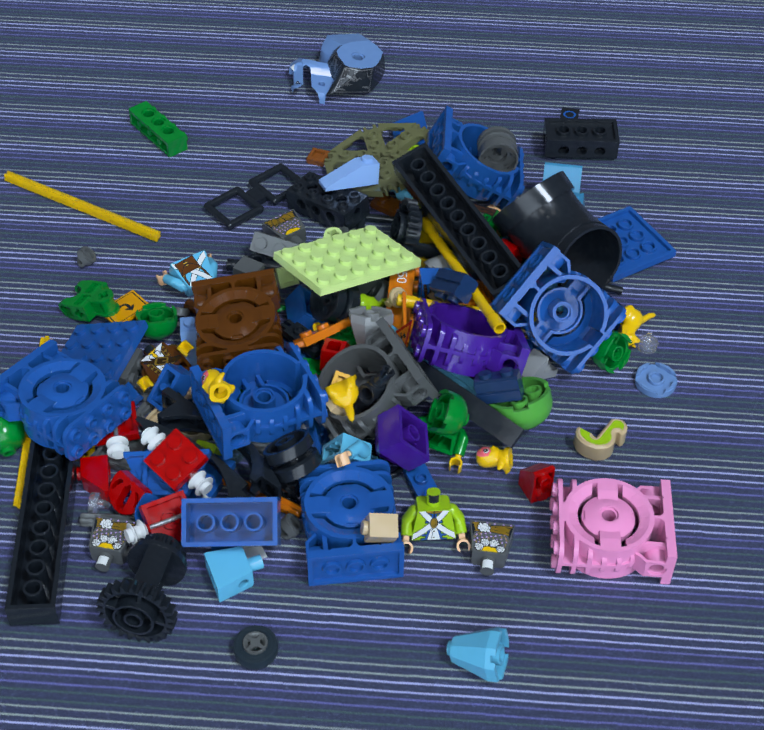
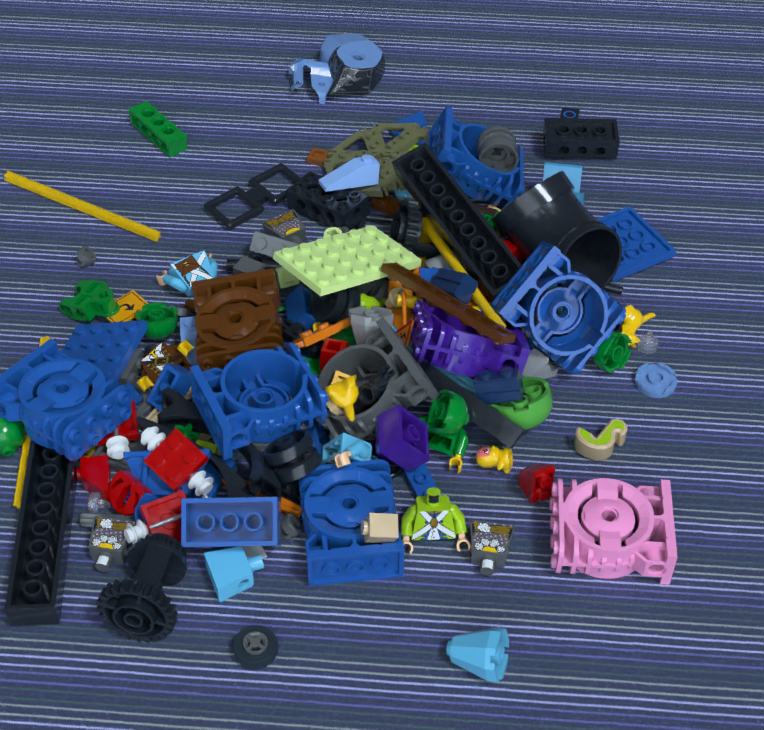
(186, 431): none -> green plant
(216, 387): yellow animal -> none
(452, 306): none -> reddish brown plate

